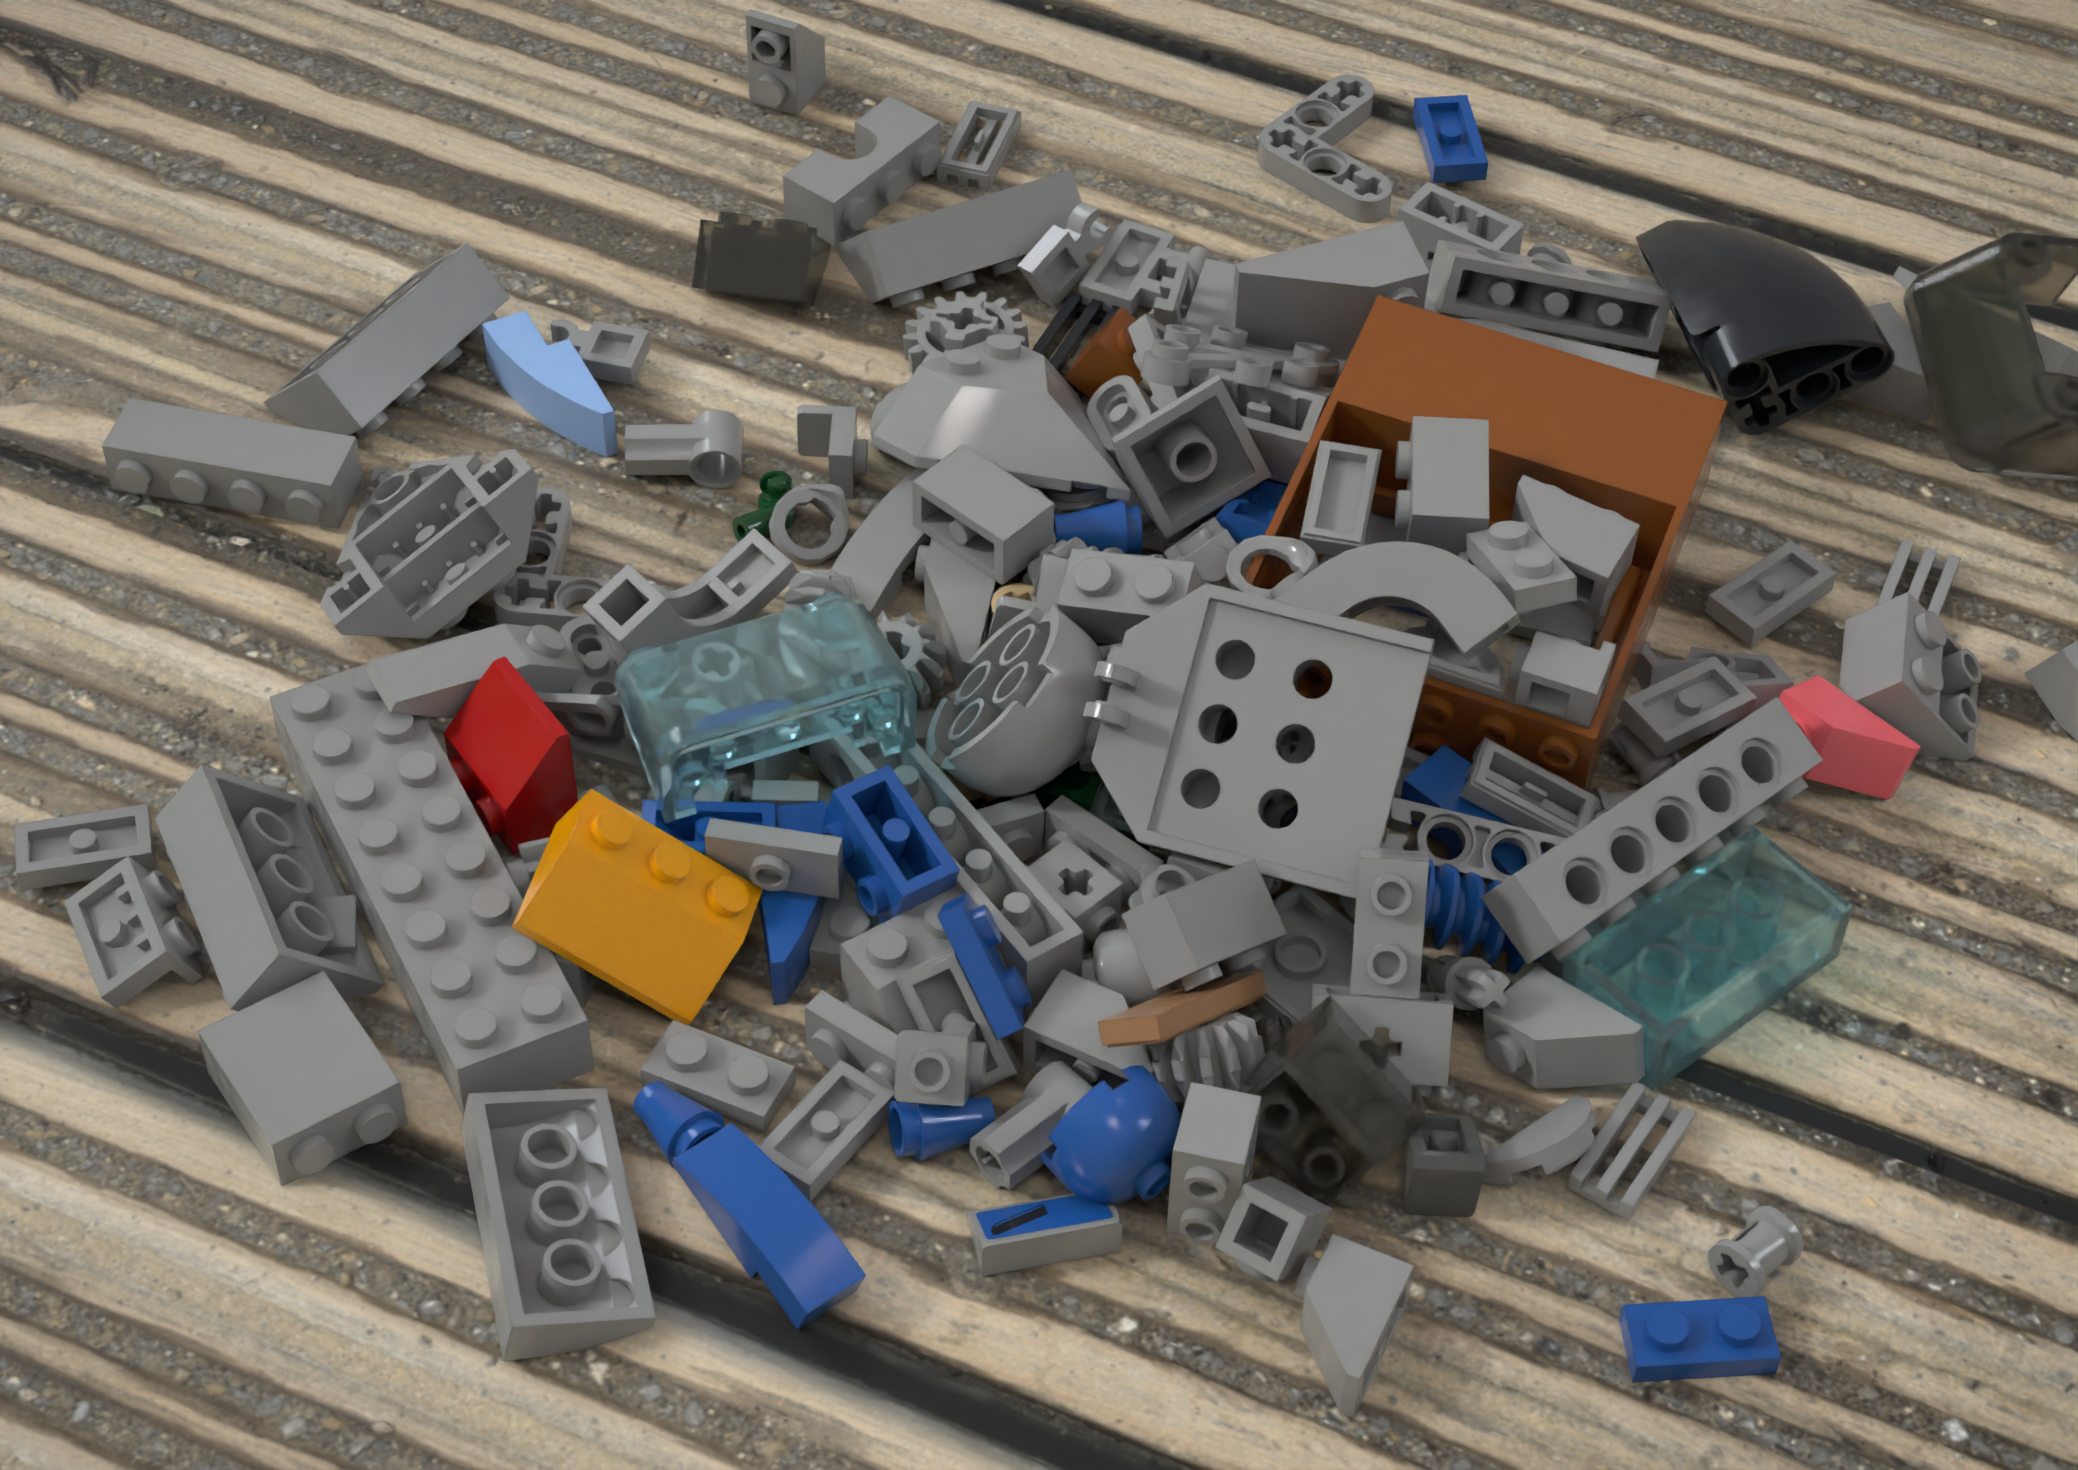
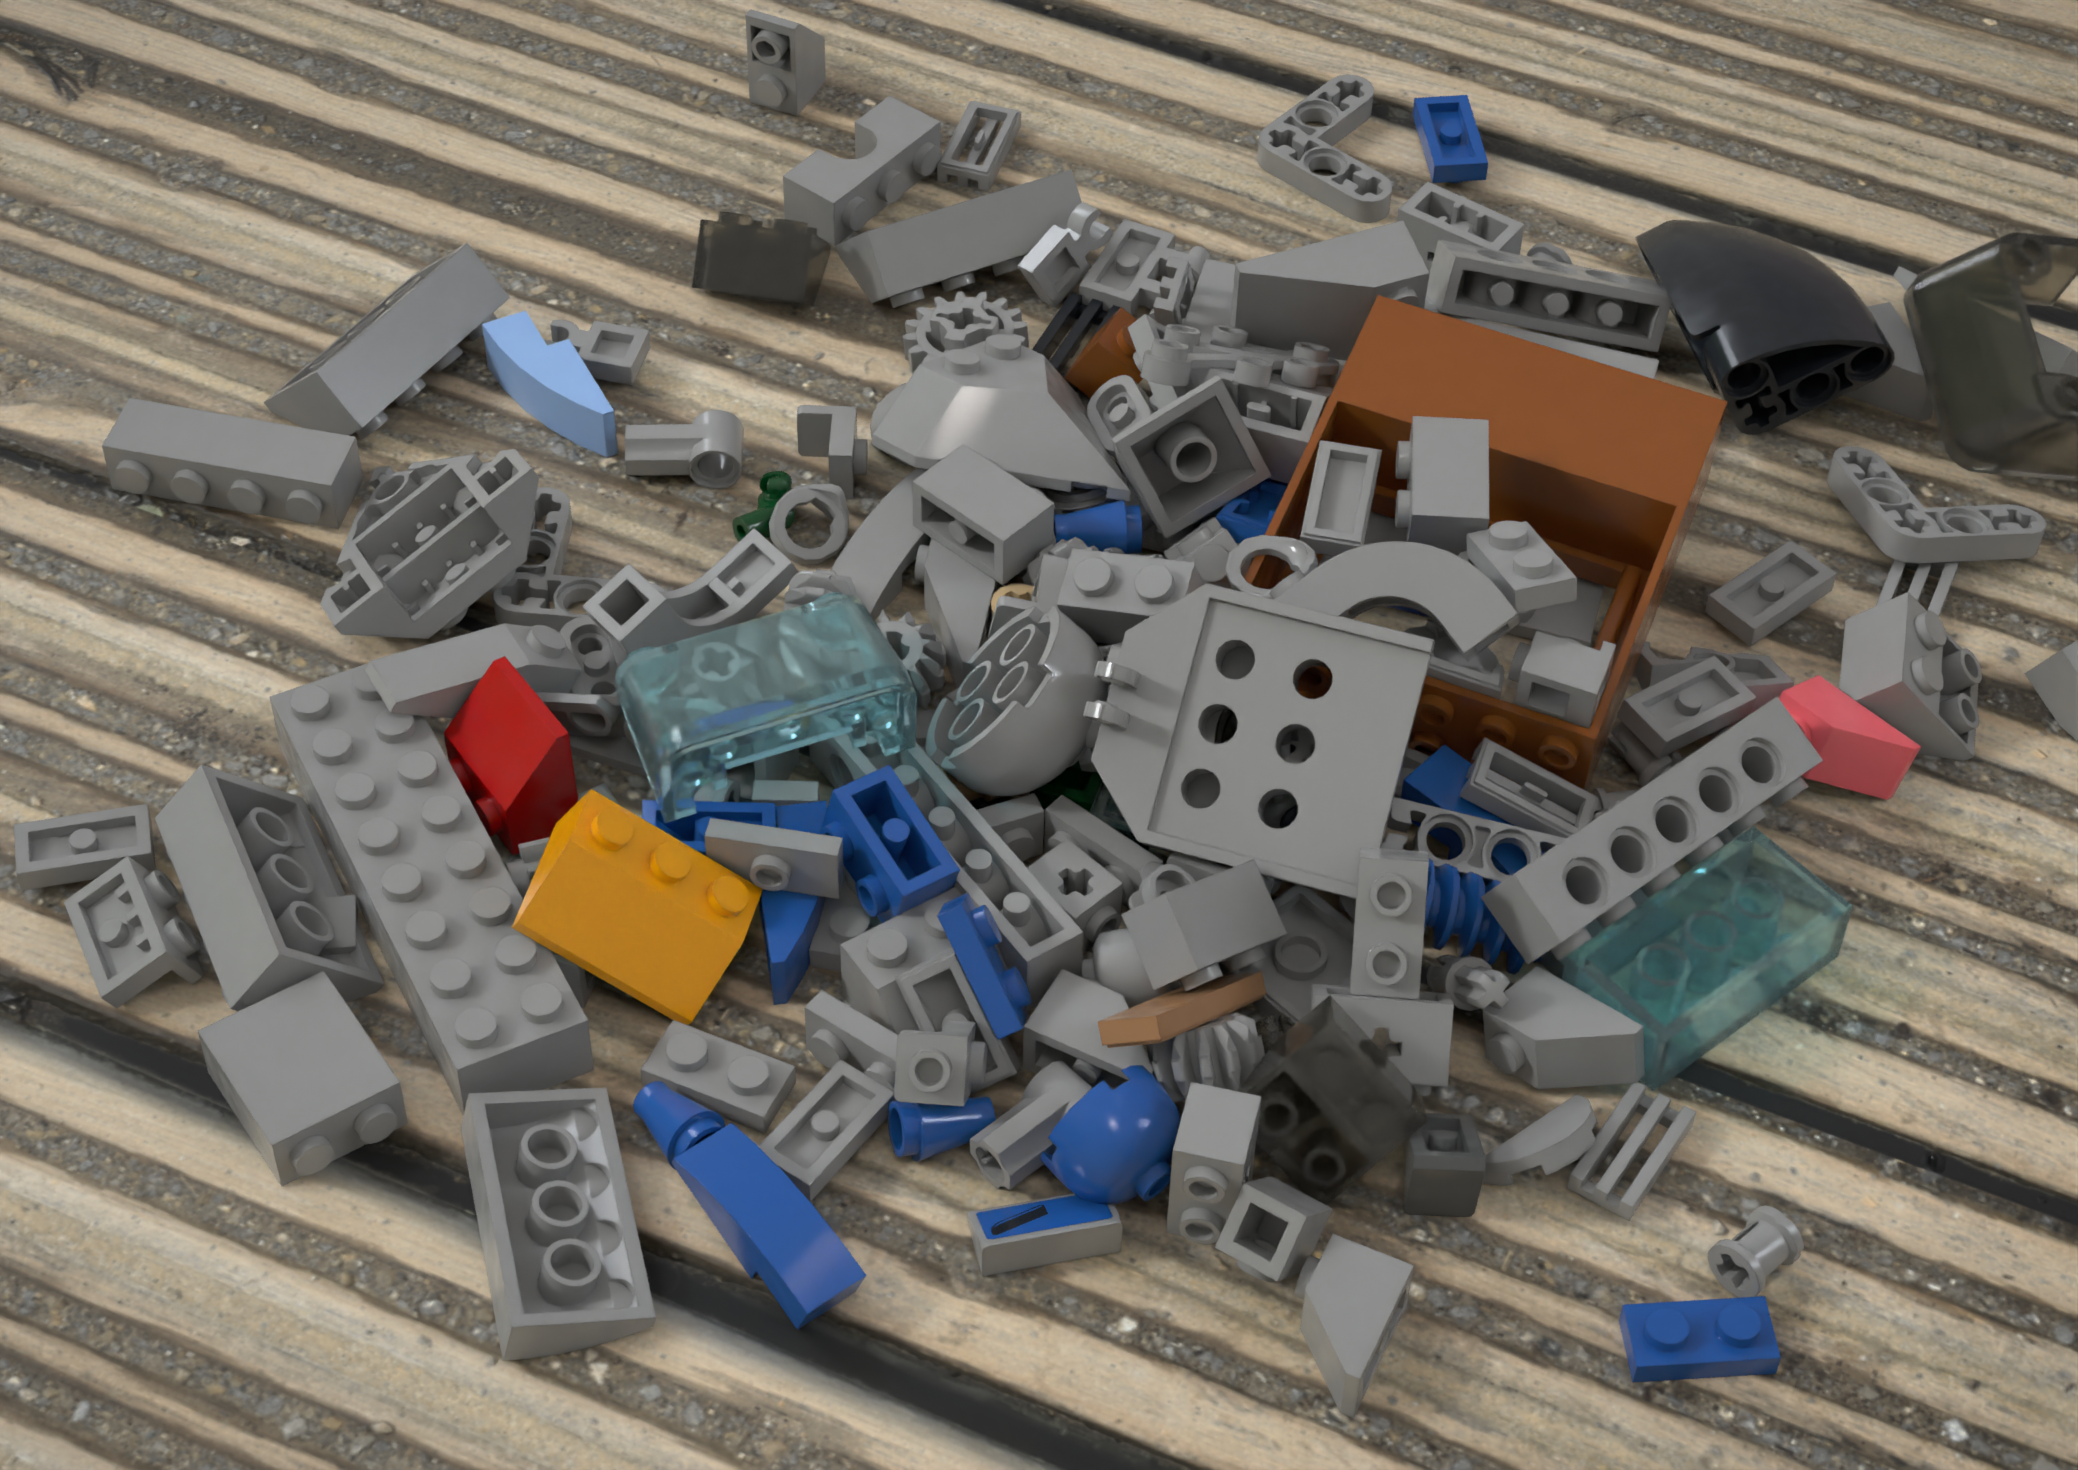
(1587, 538): light grey slope -> none
(1930, 534): none -> light grey beam

